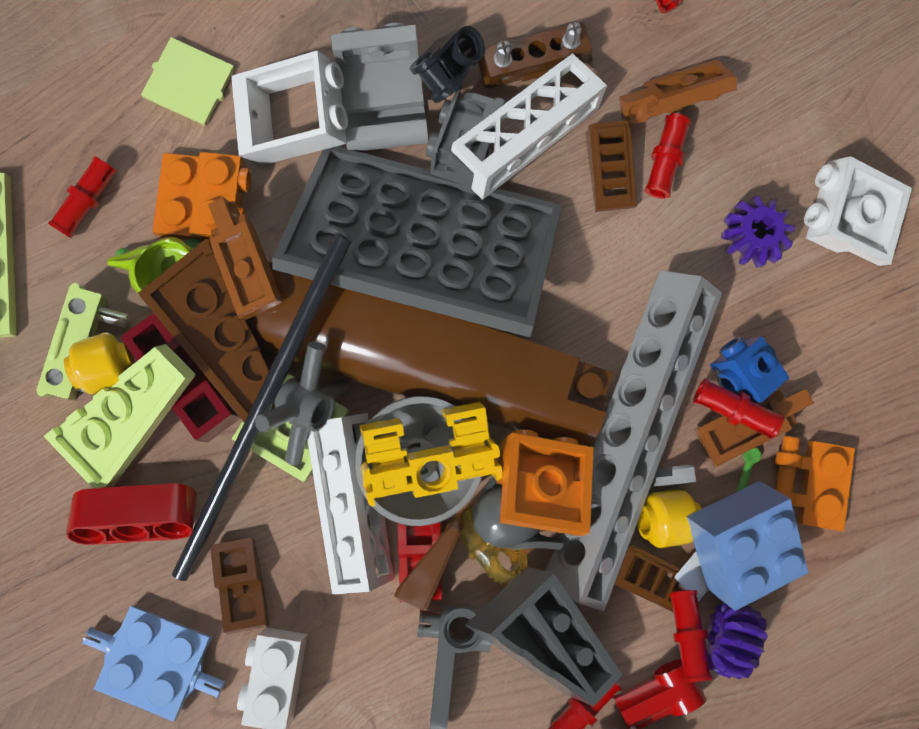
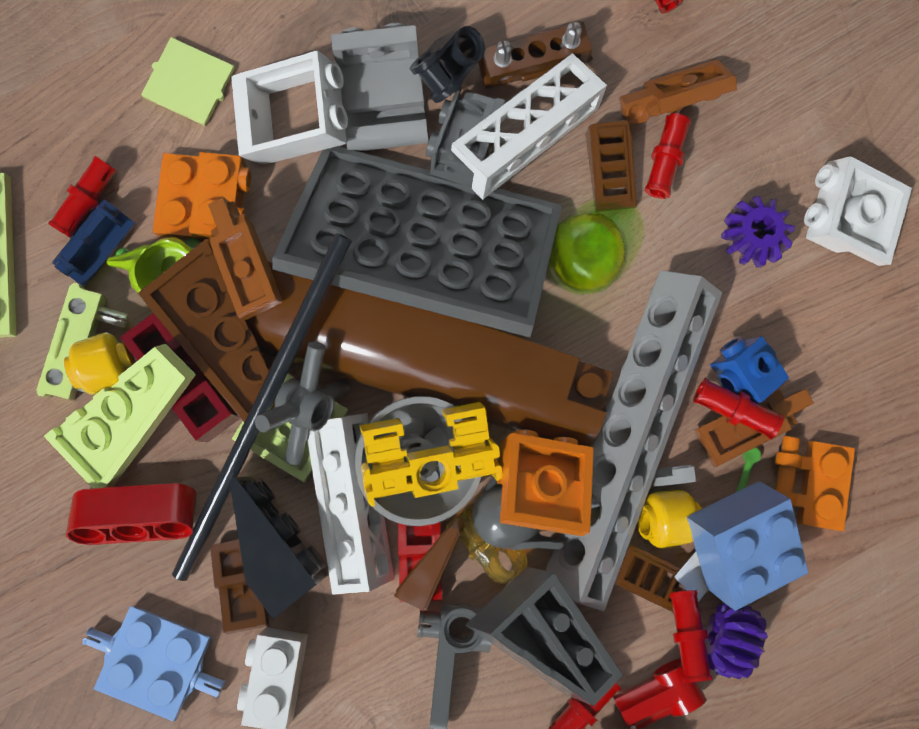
(93, 243): none -> dark blue hinge
(272, 555): none -> black slope
(587, 253): none -> clear neon green cylinder

